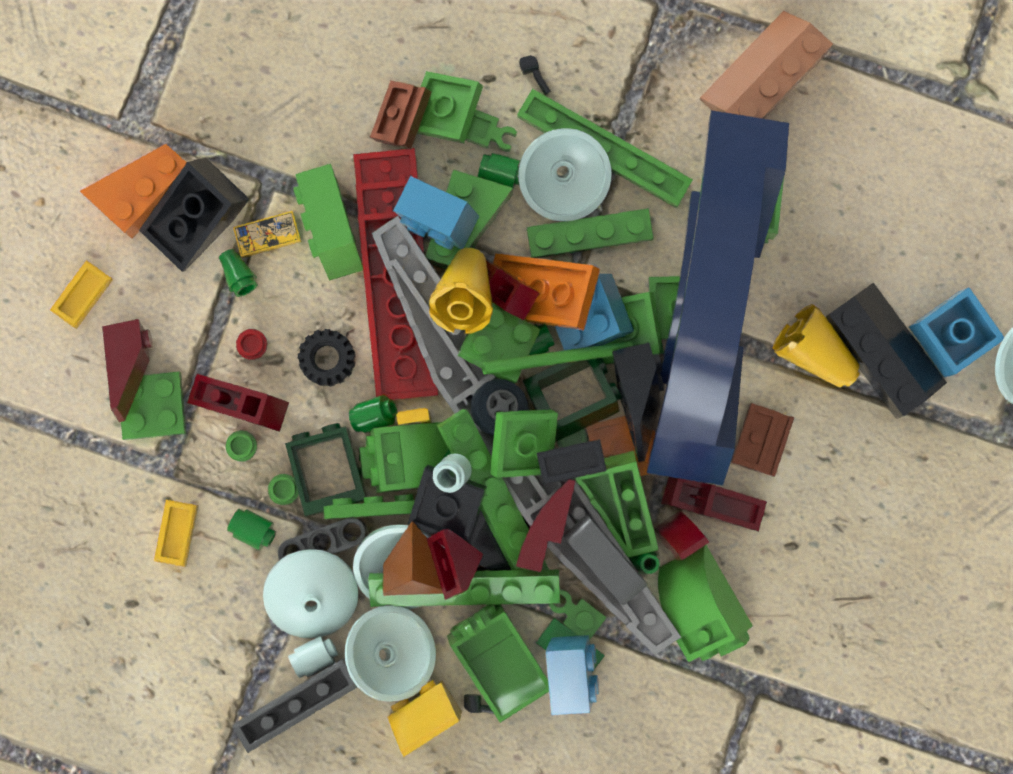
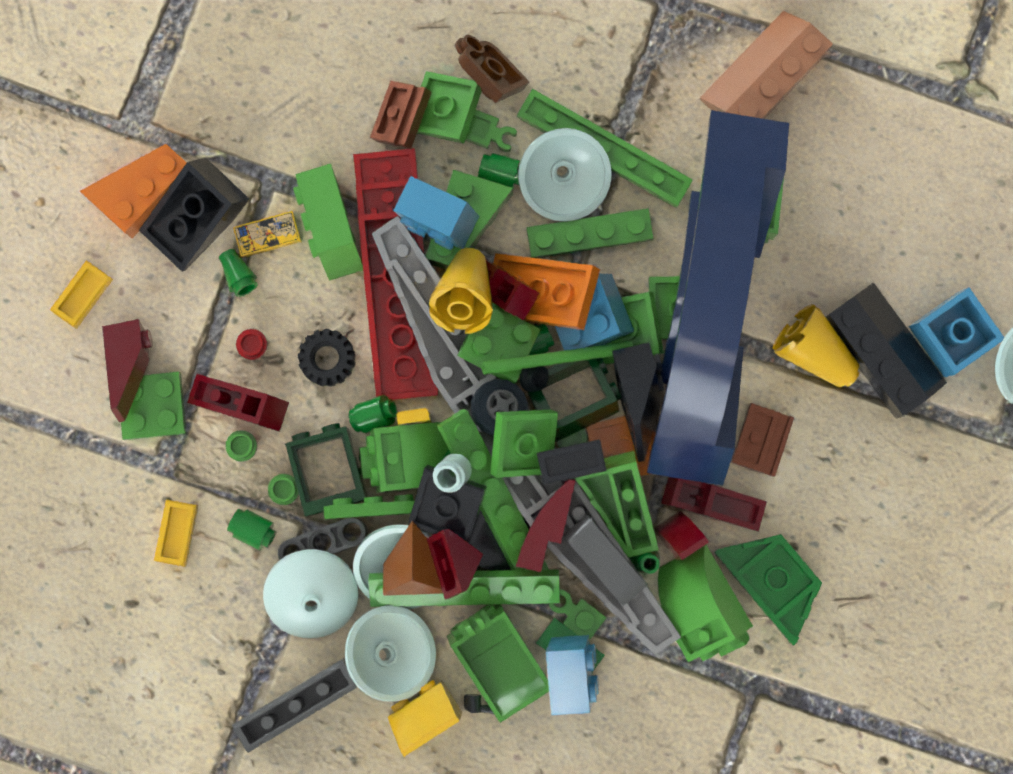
(313, 656): light aqua brick -> none
(489, 68): none -> reddish brown plate
(530, 65): black hand -> none
(534, 378): none -> black plate
(774, 580): none -> green wing

